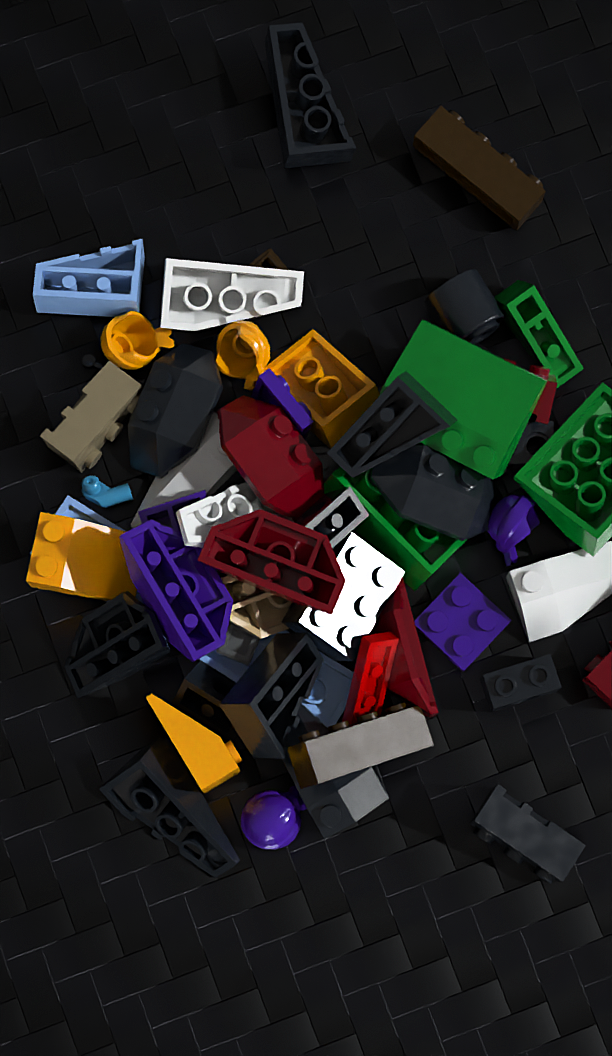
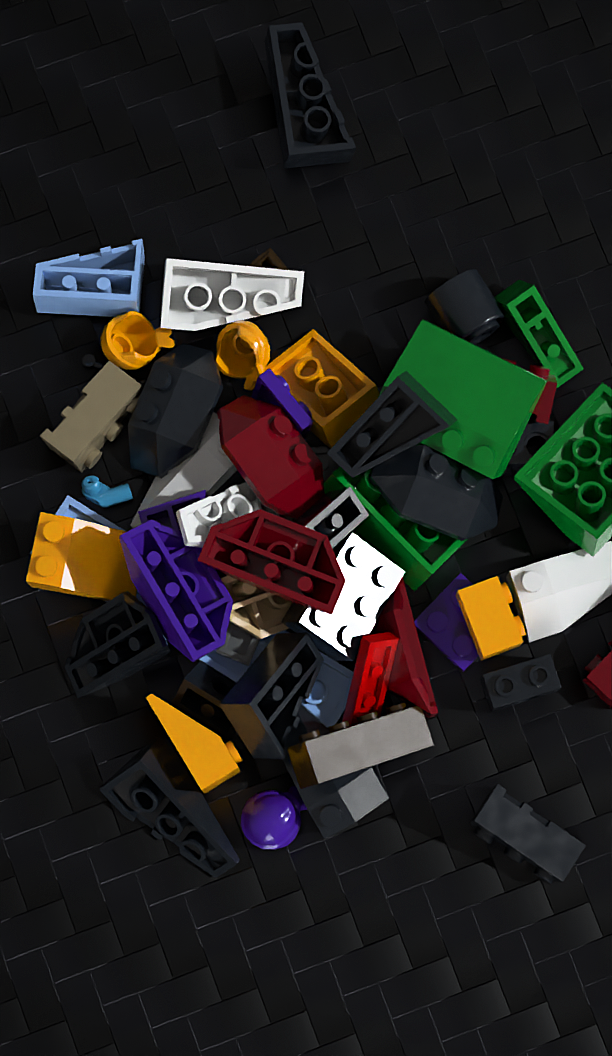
(479, 167): dark brown brick -> none
(490, 617): none -> light orange brick
(511, 522): dark purple hat -> none

